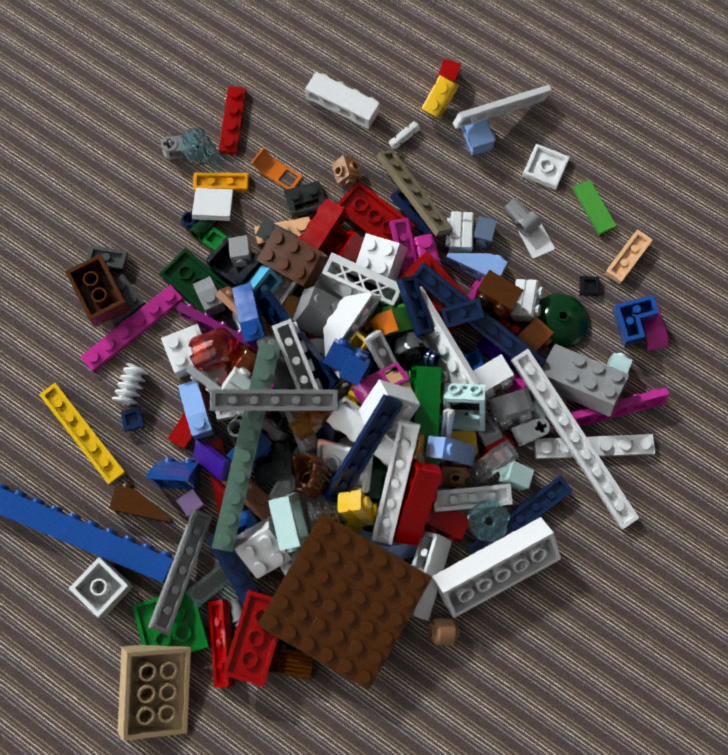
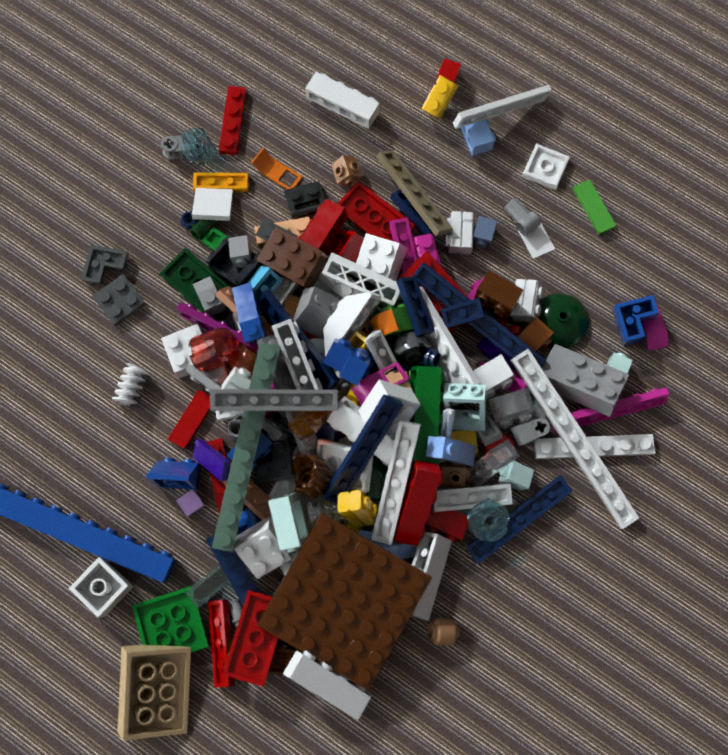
(82, 434): yellow plate -> none
(97, 290): reddish brown brick -> none
(131, 328): dark pink plate -> none
(132, 419): dark blue plate -> none
(132, 502): reddish brown slope -> none
(180, 572): light grey tile -> none
(195, 410): light blue slope -> none
(326, 684): none -> white brick
(404, 135): white axle -> none
(420, 454): clear orange piece -> none
(475, 359): blue plate -> none
(477, 263): light blue slope -> none
(497, 567): white brick -> none
(589, 286): black tile -> none
(628, 256): light nougat plate -> none

